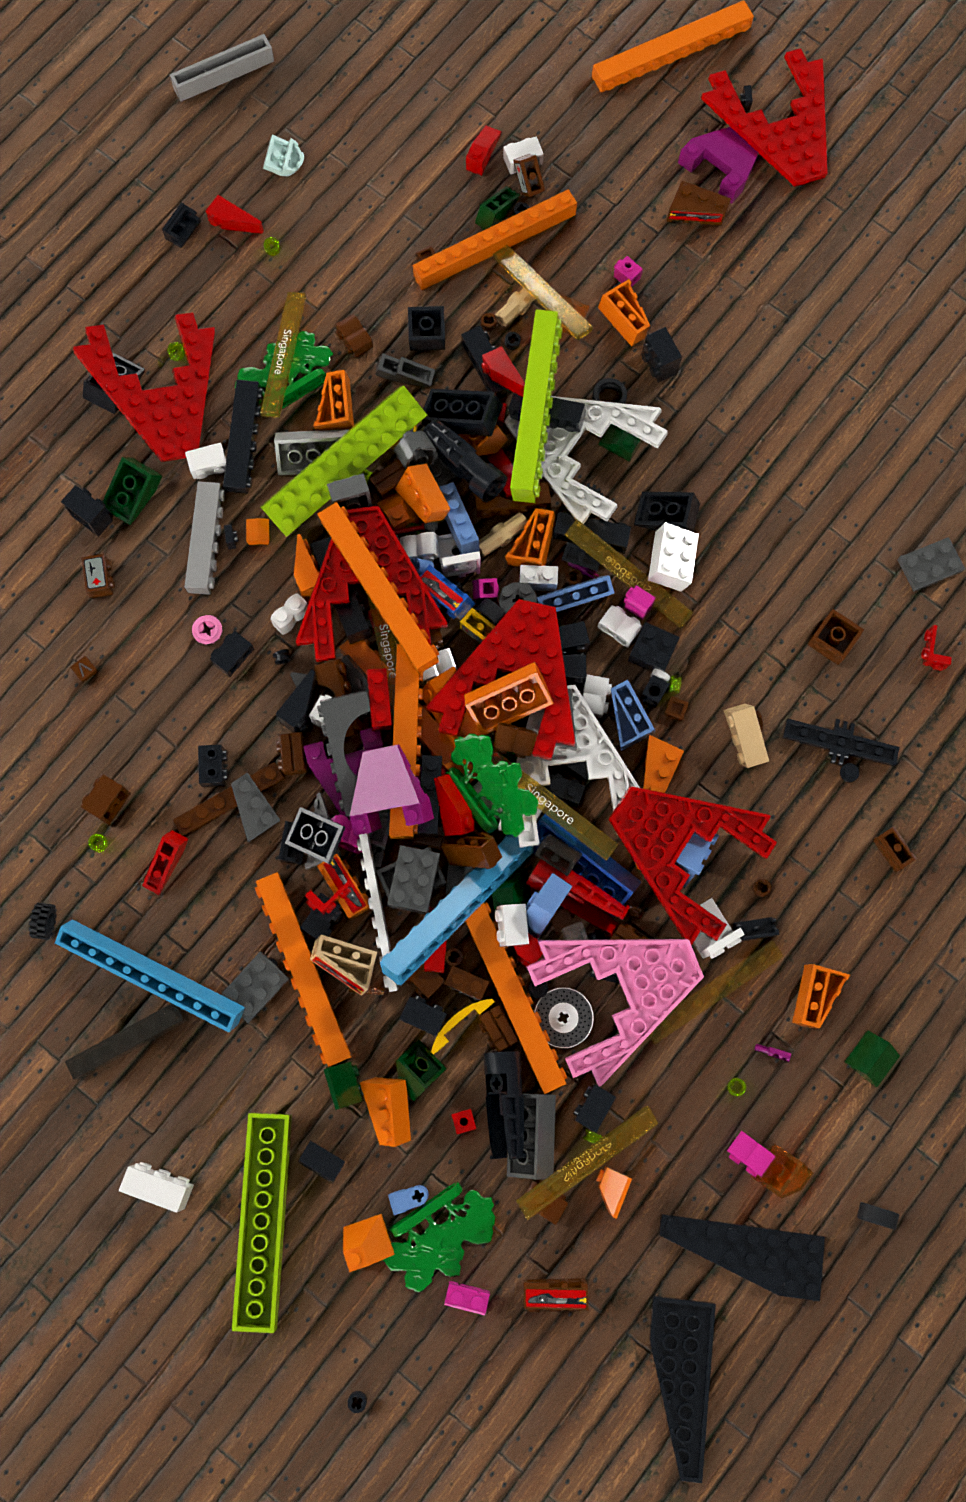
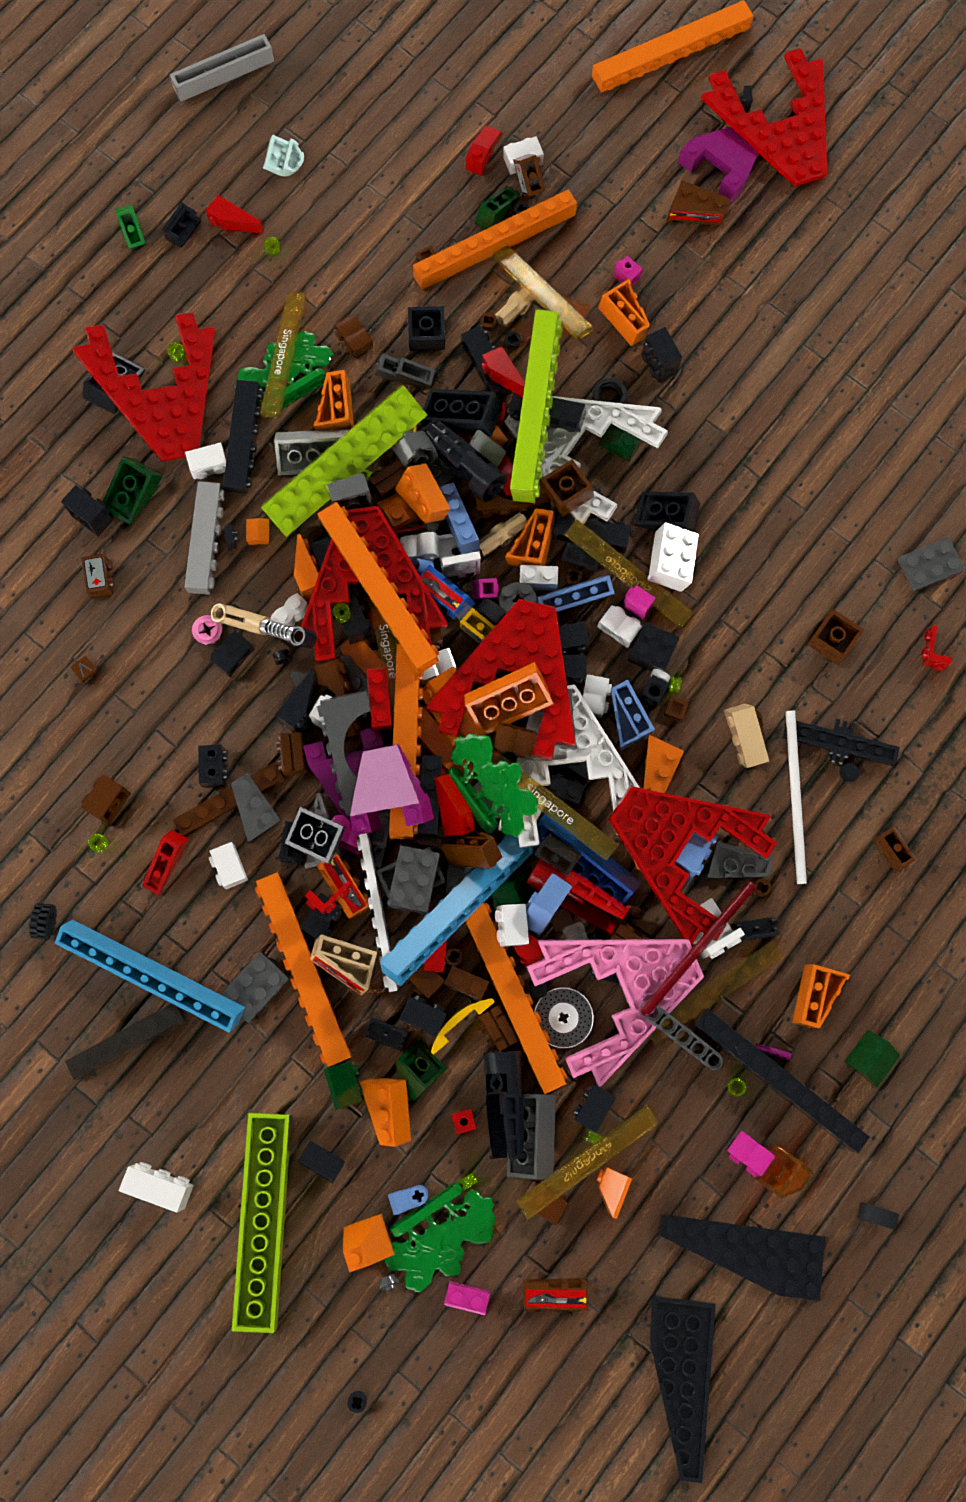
(130, 226): none -> green slope
(228, 866): none -> white brick
(263, 625): none -> piece
(341, 606): none -> clear neon green bush
(386, 1034): none -> black hinge
(388, 1283): none -> dark grey plate
(468, 1181): none -> clear neon green bush
(487, 448): none -> light grey tile
(567, 487): none -> reddish brown brick
(583, 570): magenta pin -> none
(689, 1039): none -> dark grey beam
(698, 948): none -> dark red piece
(737, 862): none -> dark grey wing
(780, 1081): none -> black brick
(796, 797): none -> white piece

